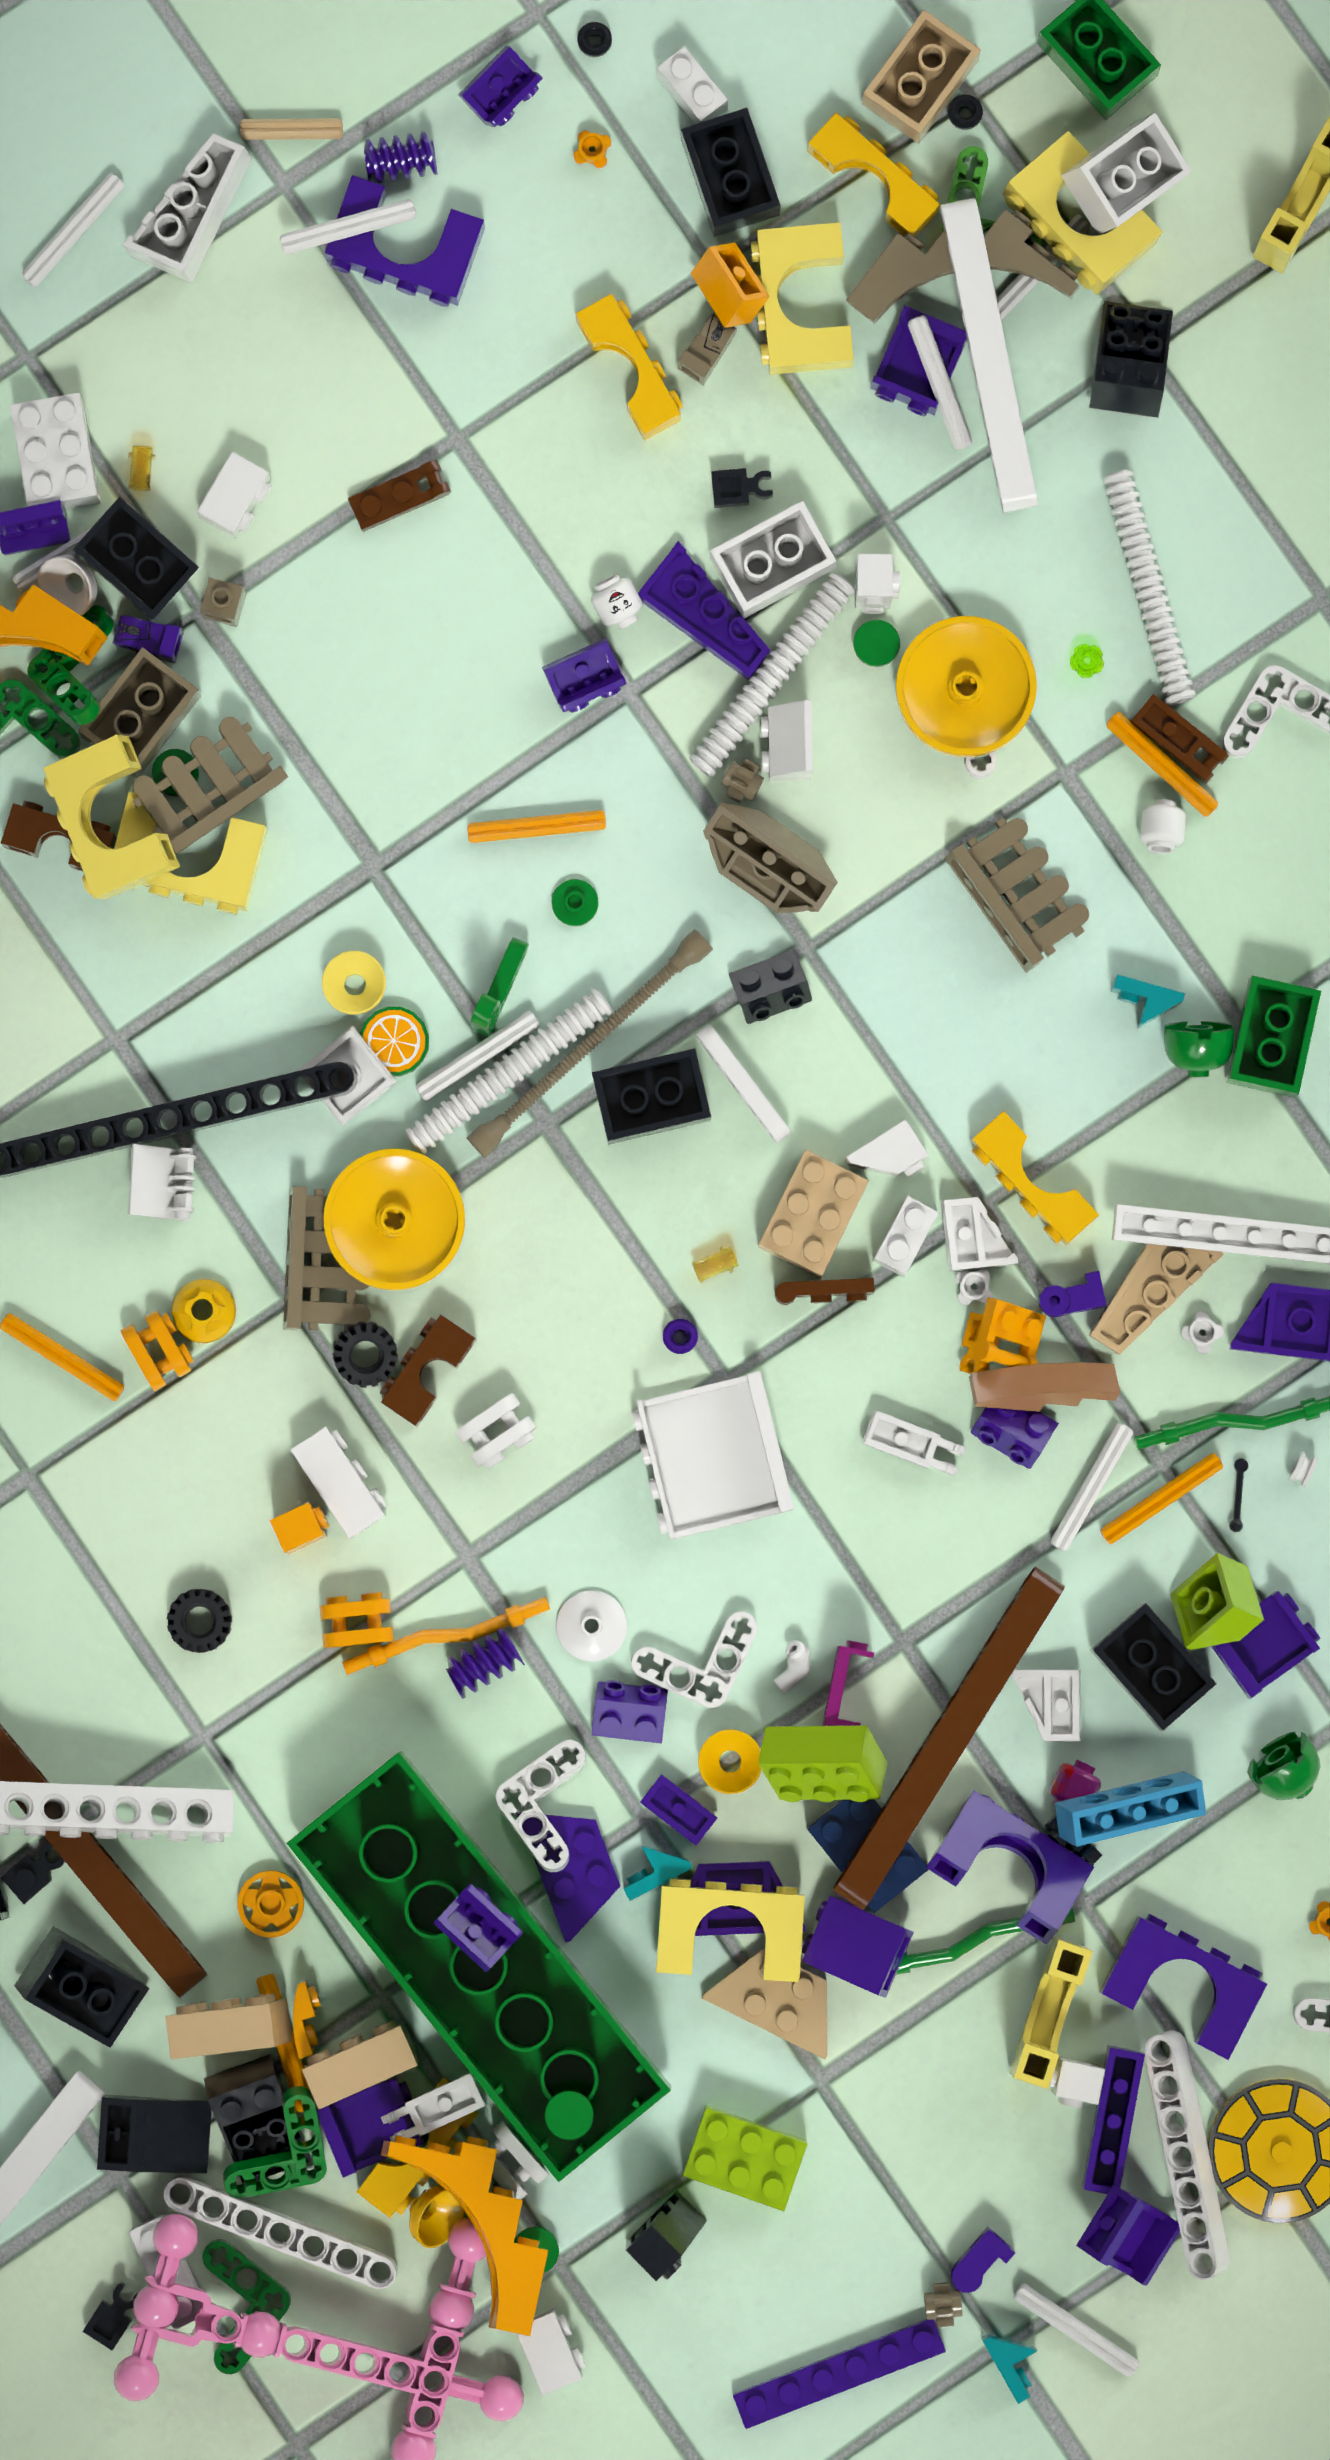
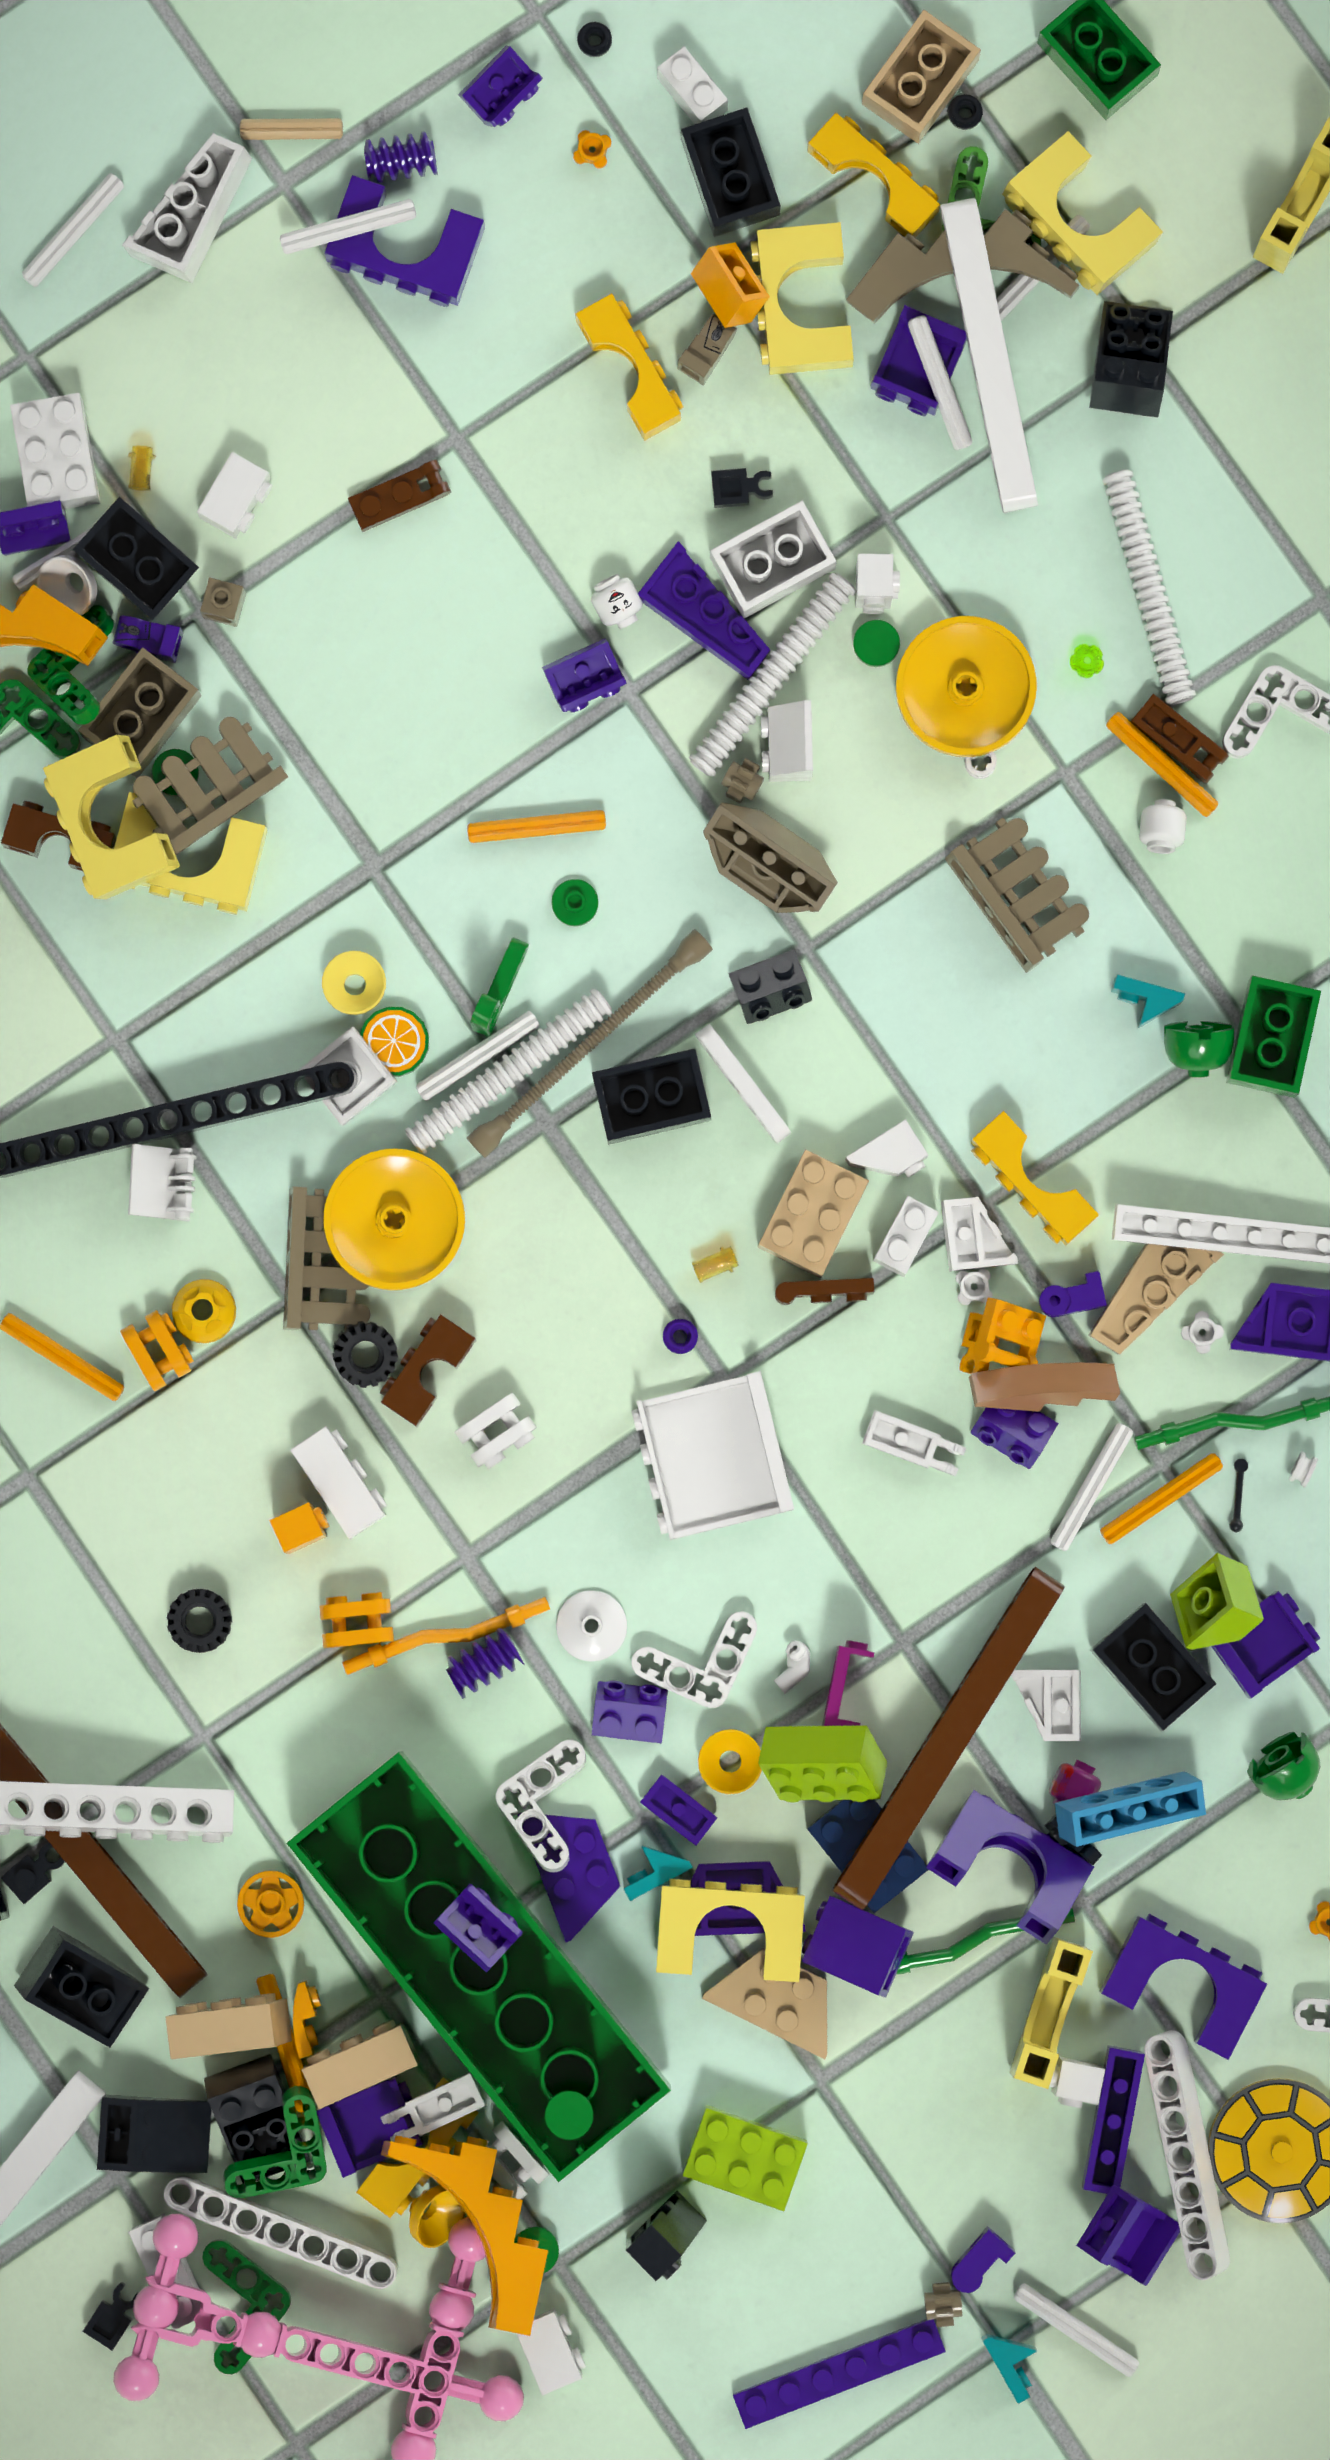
(1126, 173): white brick -> none

